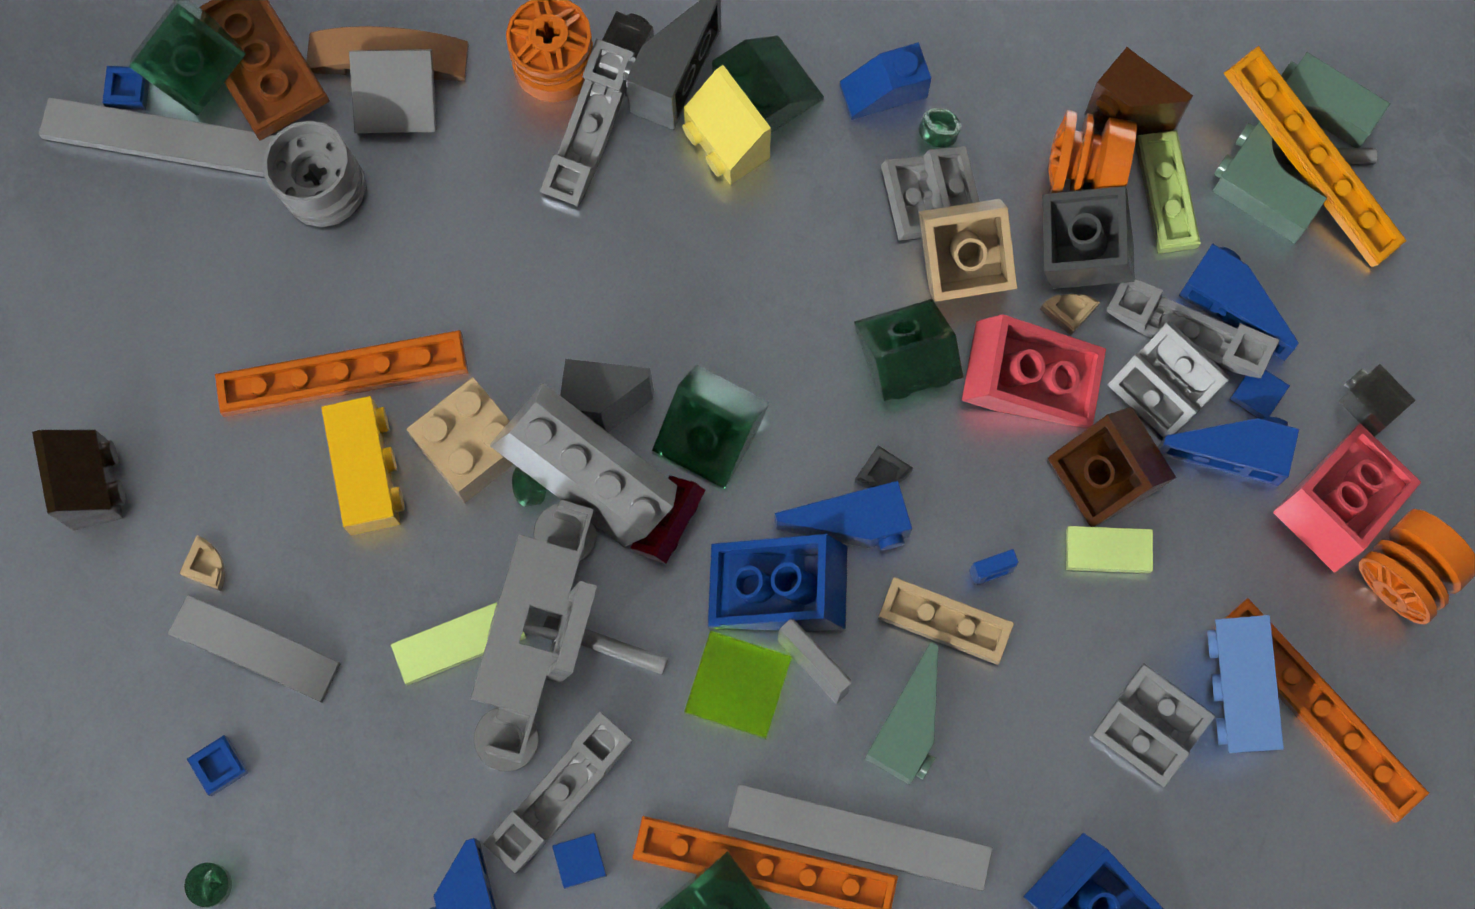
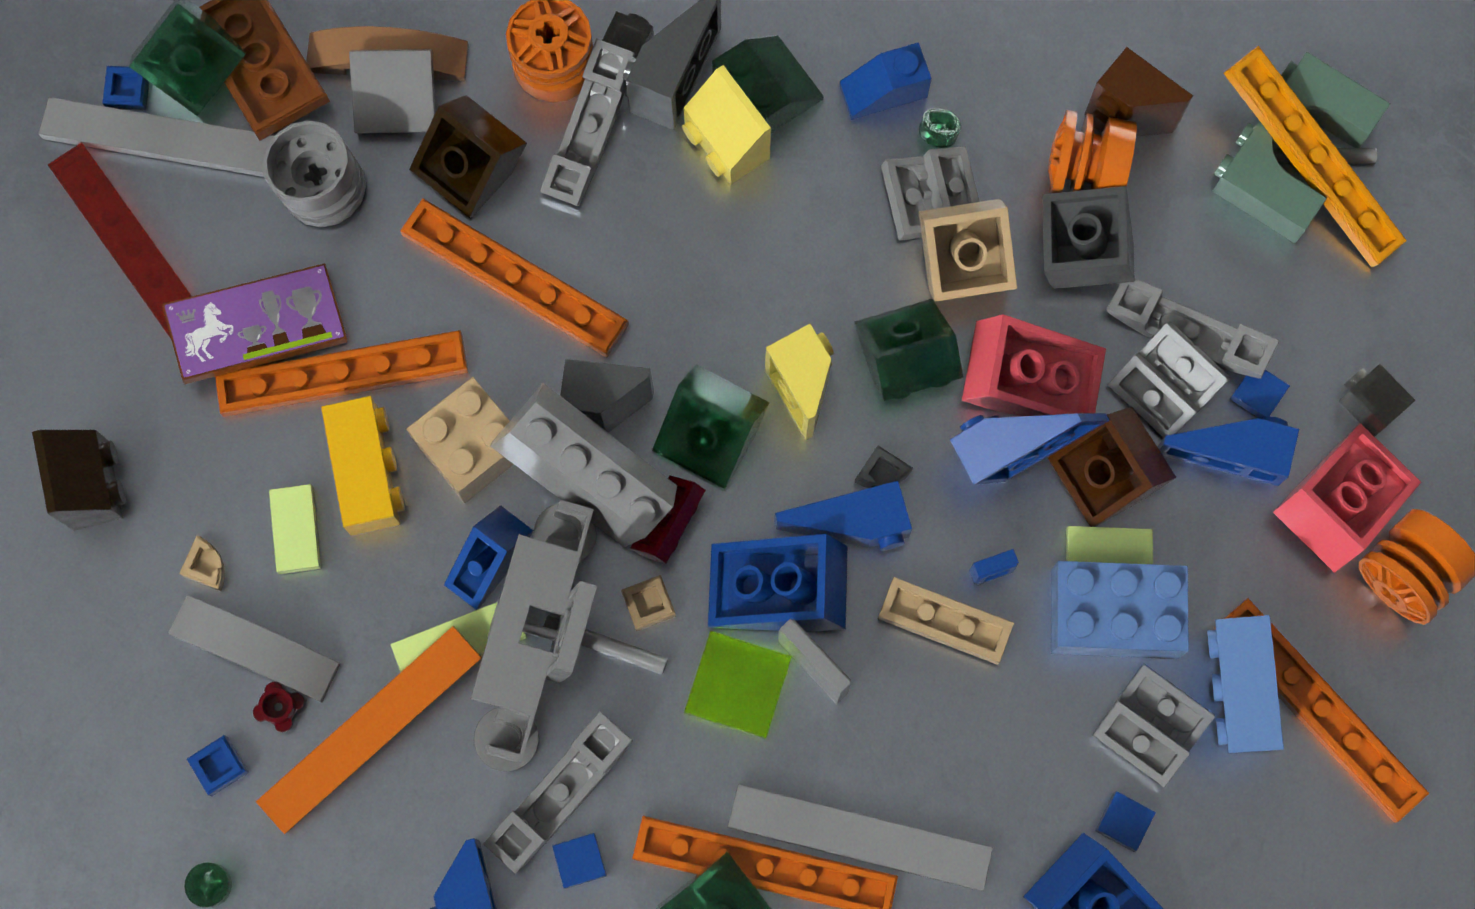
(119, 230): none -> clear red tile
(254, 323): none -> tile
(266, 707): none -> dark red plate
(295, 529): none -> yellowish green tile
(368, 730): none -> orange tile
(466, 154): none -> dark brown slope
(486, 556): none -> blue slope
(515, 277): none -> orange tile
(526, 489): clear green tile -> none
(648, 603): none -> tan tile
(800, 374): none -> light yellow slope
(910, 728): sand green slope -> none
(1005, 446): none -> slope
(1069, 310): tan tile -> none
(1119, 609): none -> medium blue brick
(1125, 821): none -> blue tile
(1167, 192): yellowish green tile -> none
(1234, 296): blue slope -> none

